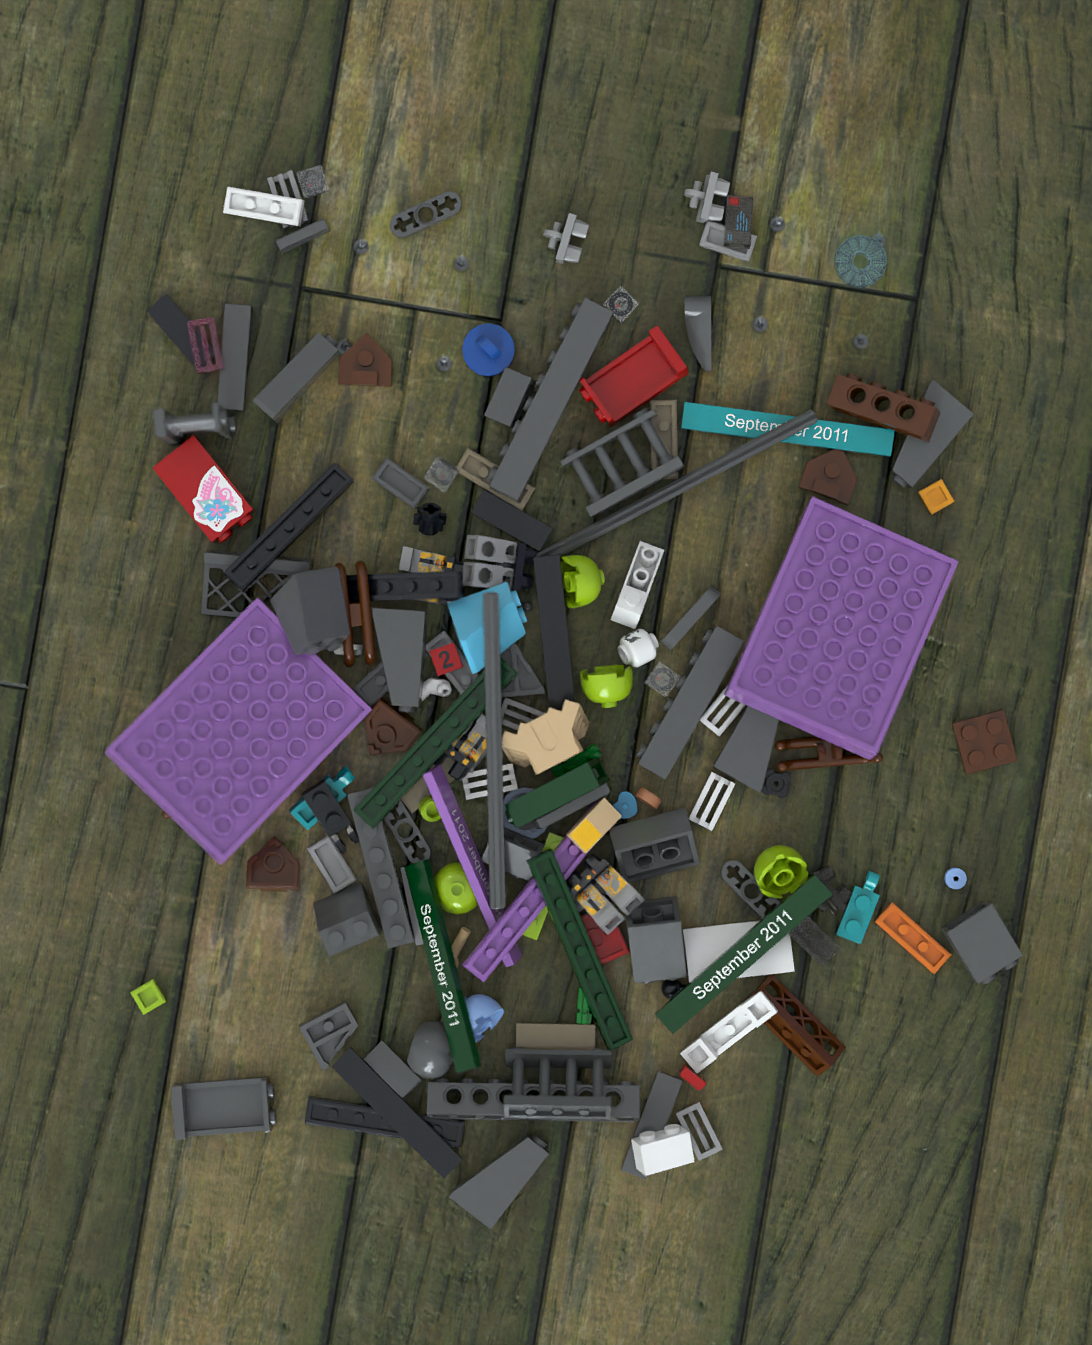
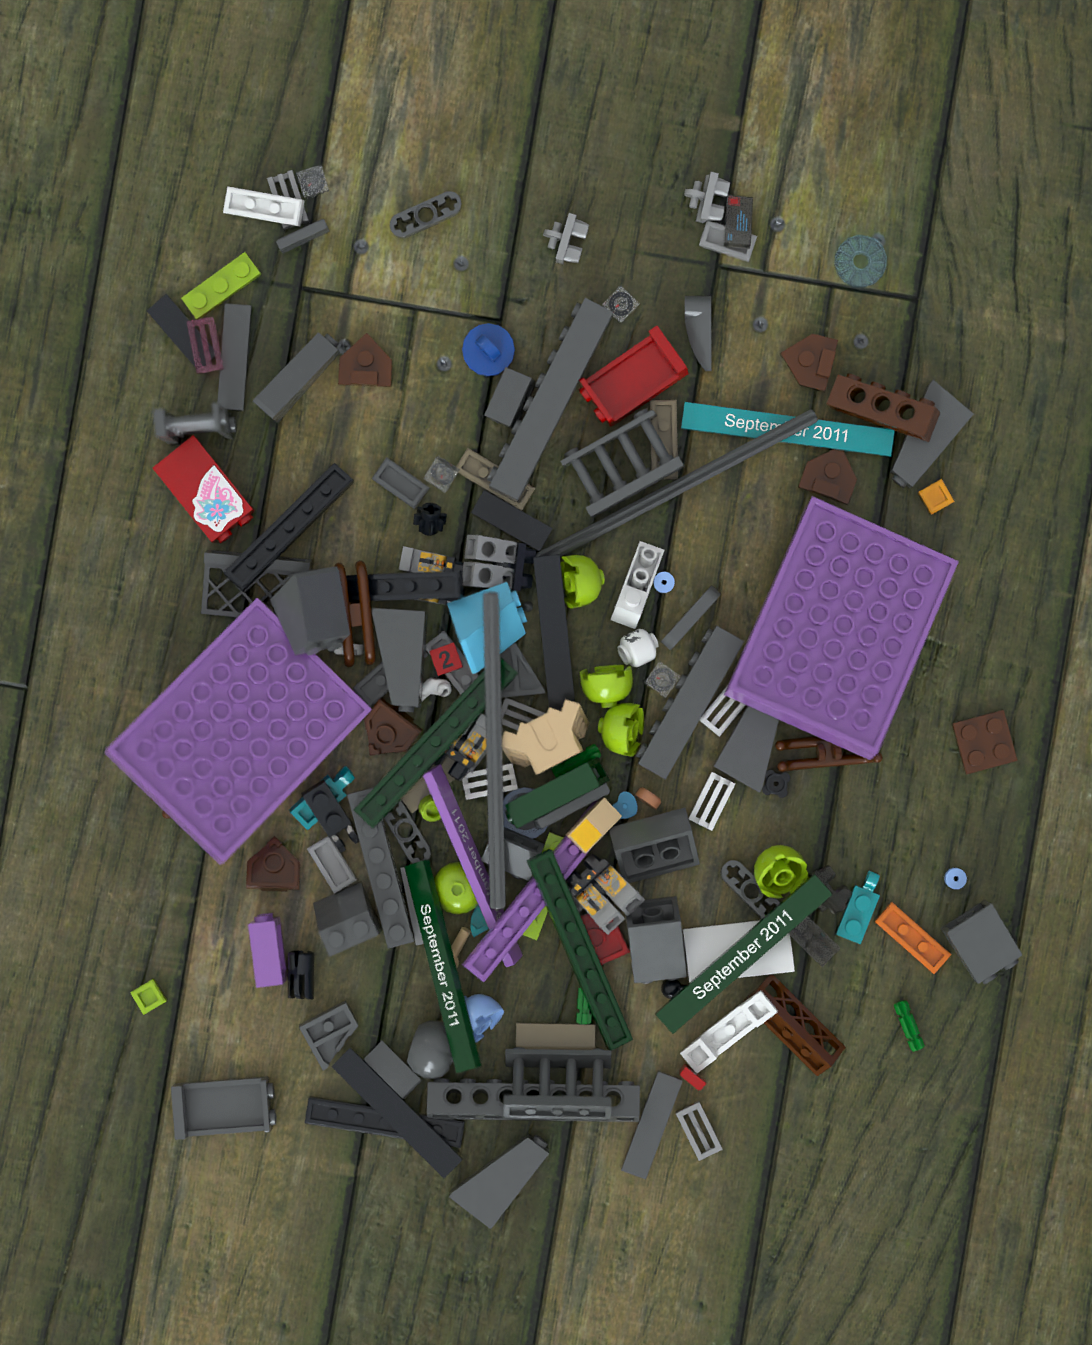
(221, 286): none -> lime plate
(267, 950): none -> medium lavender window
(301, 975): none -> black arm
(477, 922): none -> teal tile
(621, 728): none -> lime cylinder
(662, 1149): white brick -> none
(669, 582): none -> light blue piece
(811, 361): none -> reddish brown plate
(909, 1025): none -> green axle

